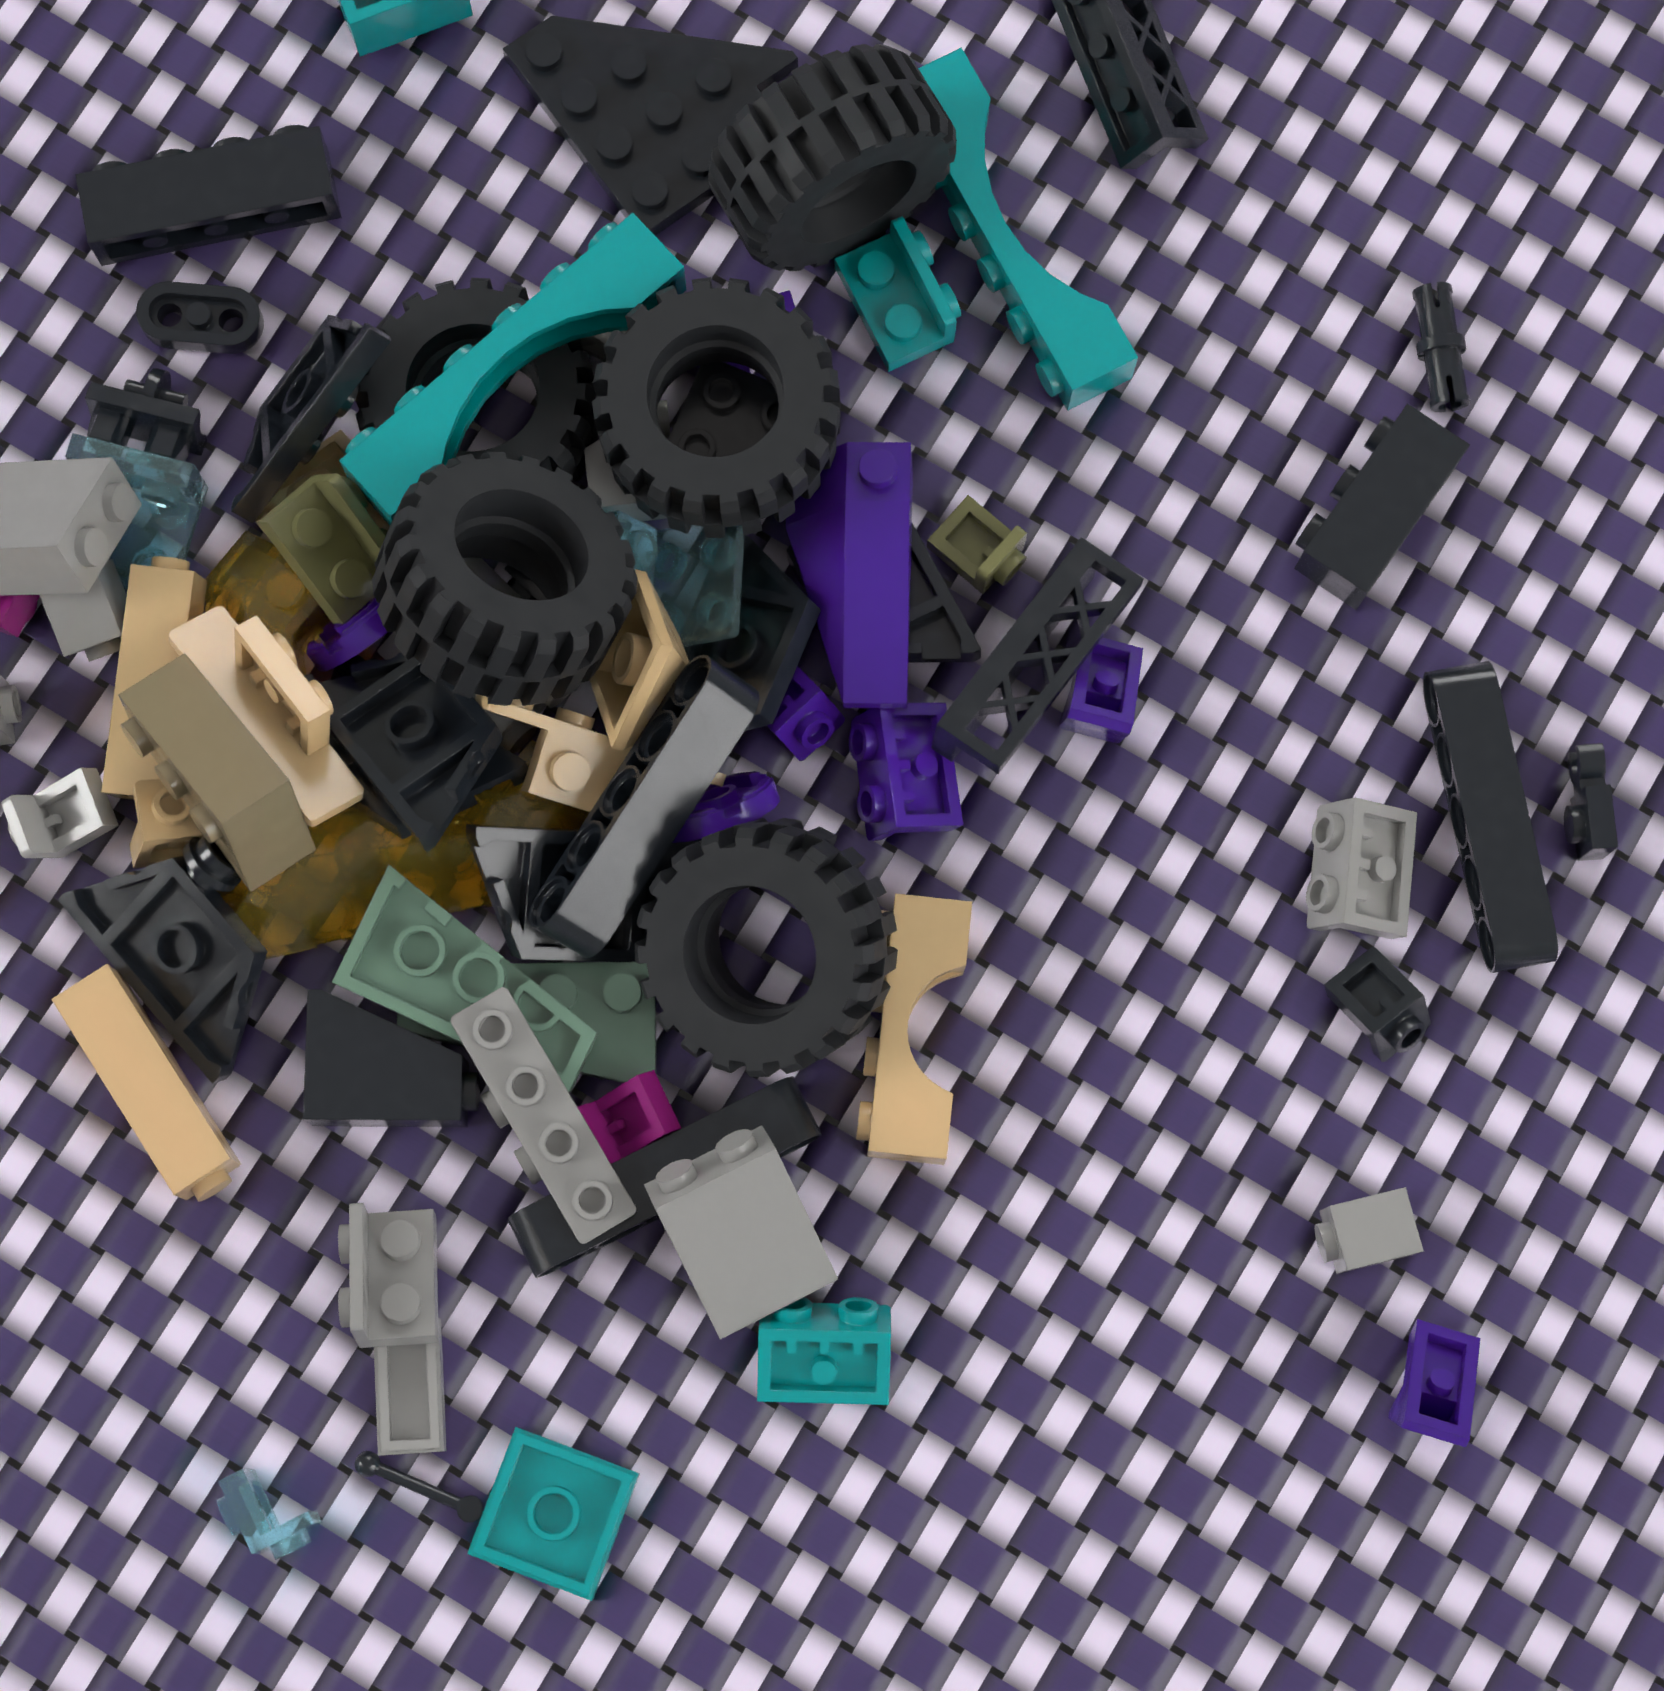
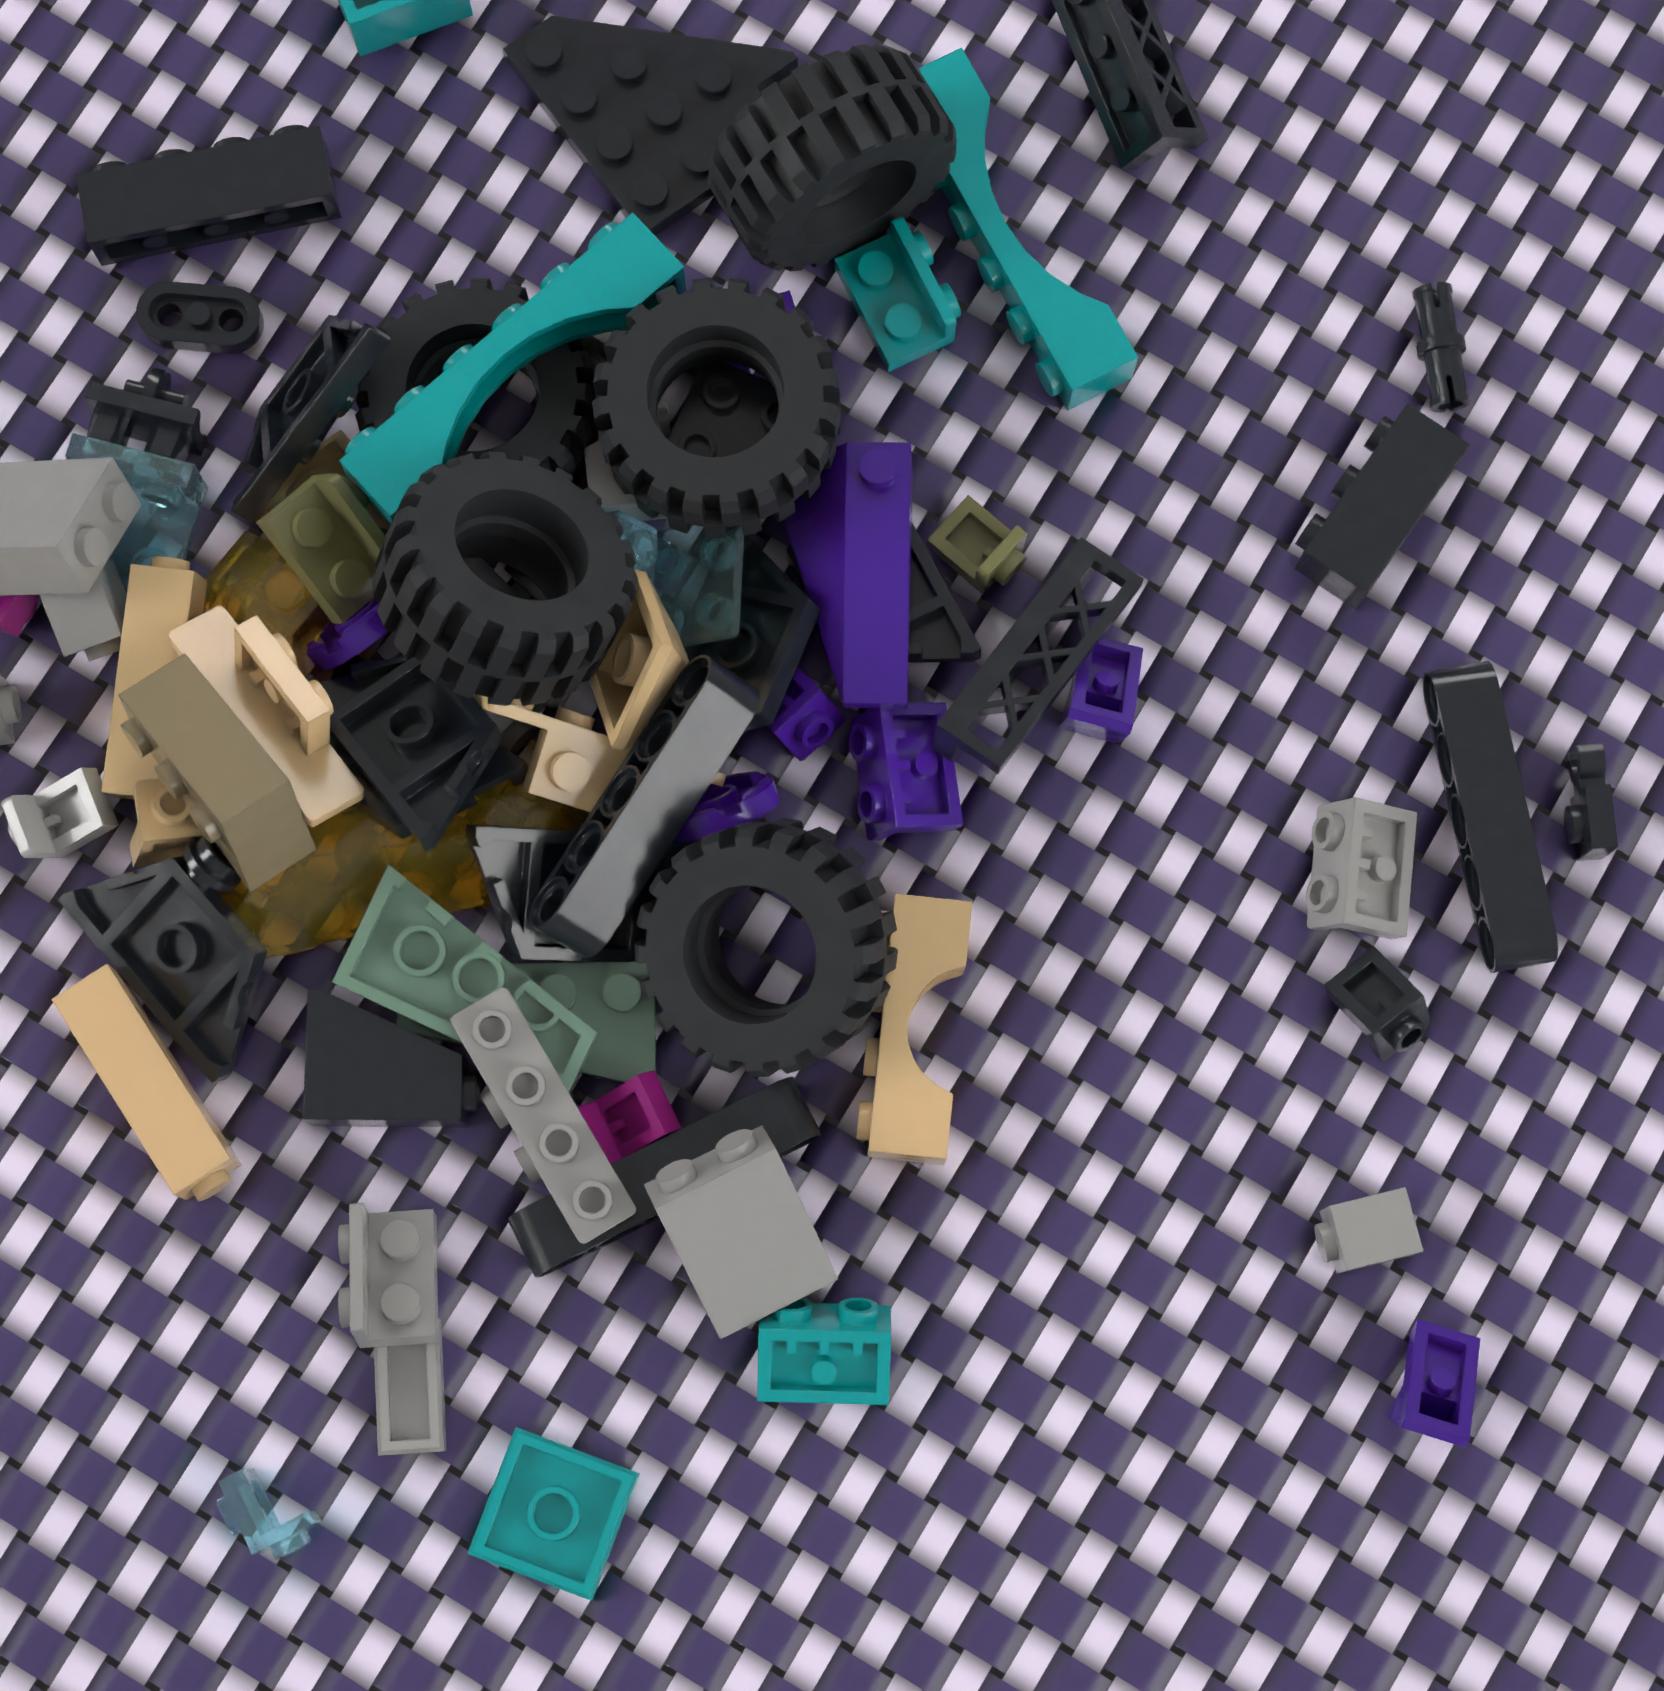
(468, 1508): black hinge -> none

